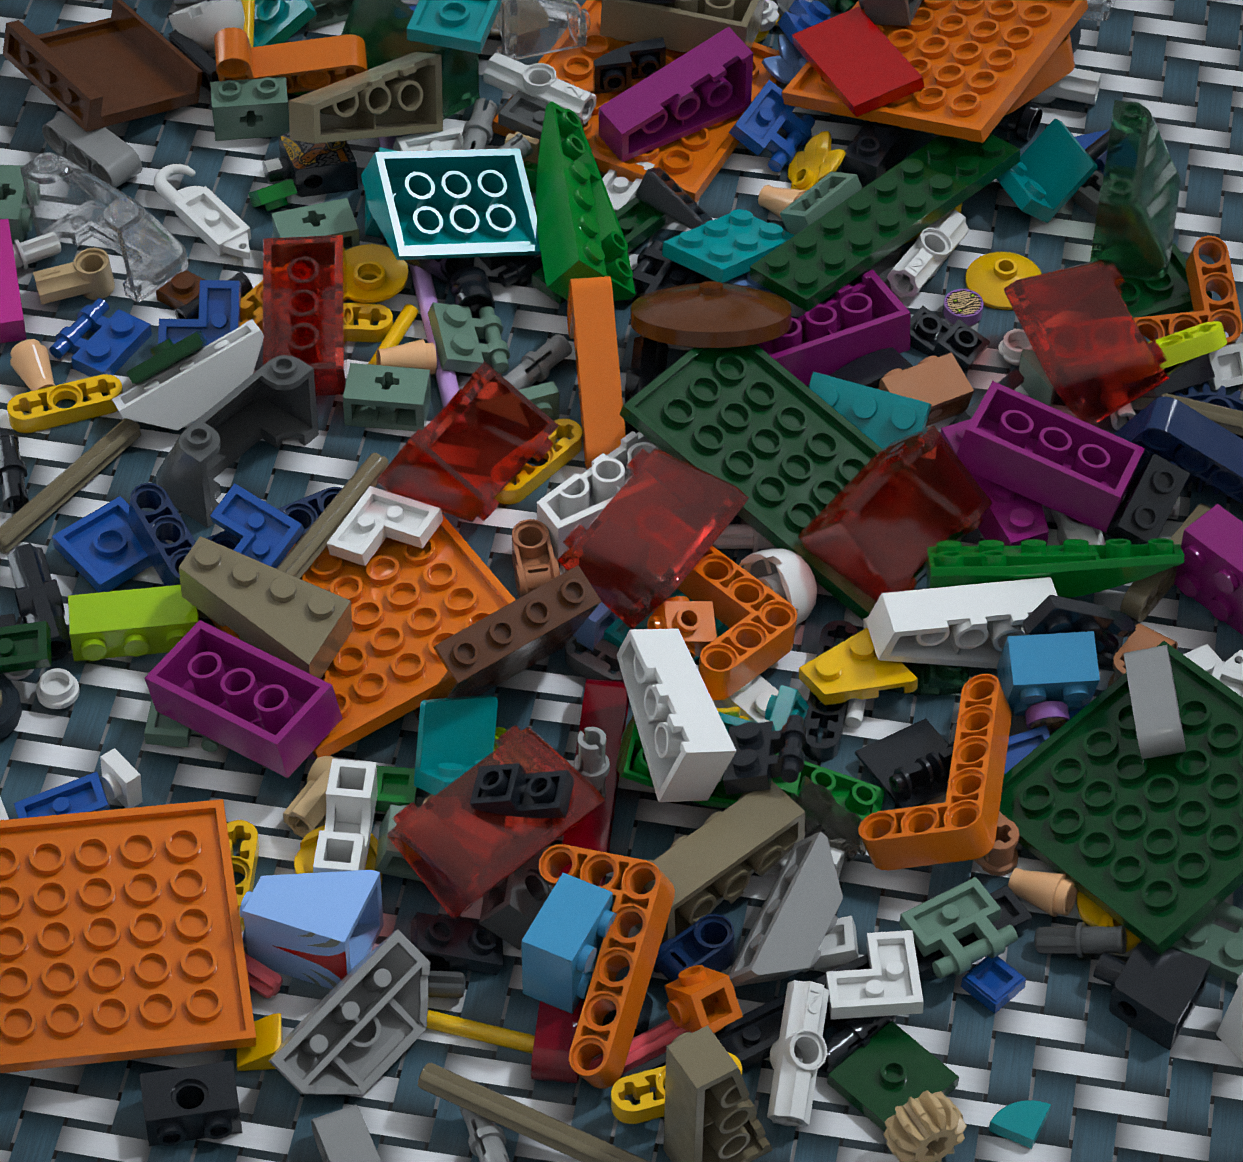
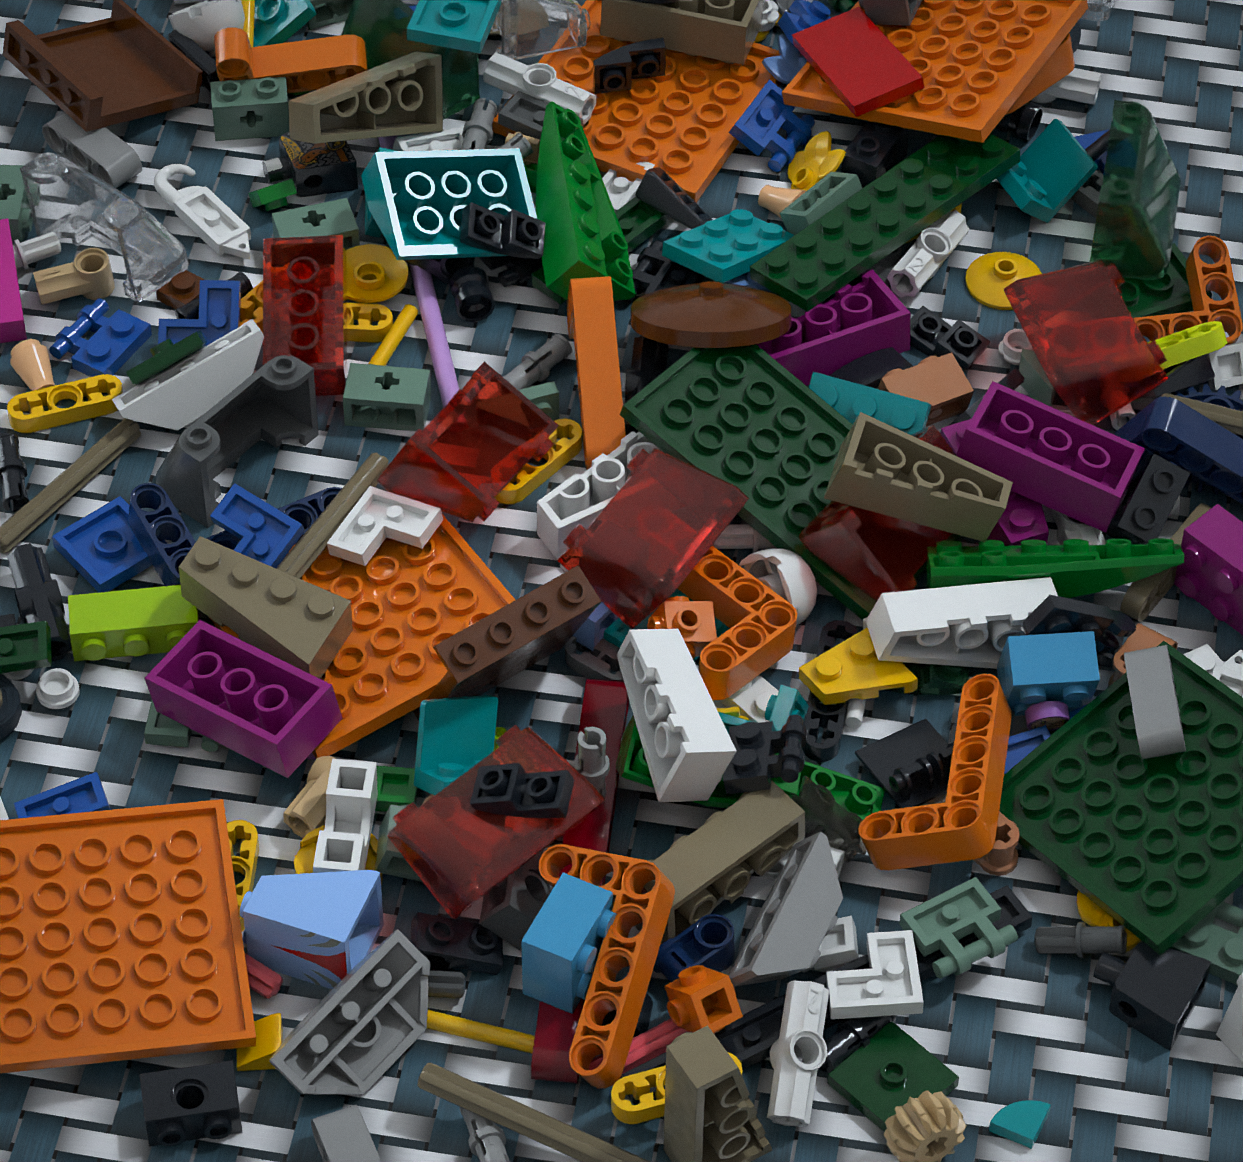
(120, 779): white plate -> none
(409, 355): light nougat cone -> none
(458, 335): sand green plate -> none
(502, 234): none -> black slope
(532, 556): nougat piece -> none
(680, 98): magenta wedge -> none
(915, 481): none -> dark tan wedge
(963, 305): tile -> none
(993, 983): blue tile -> none
(1044, 890): light nougat cone -> none

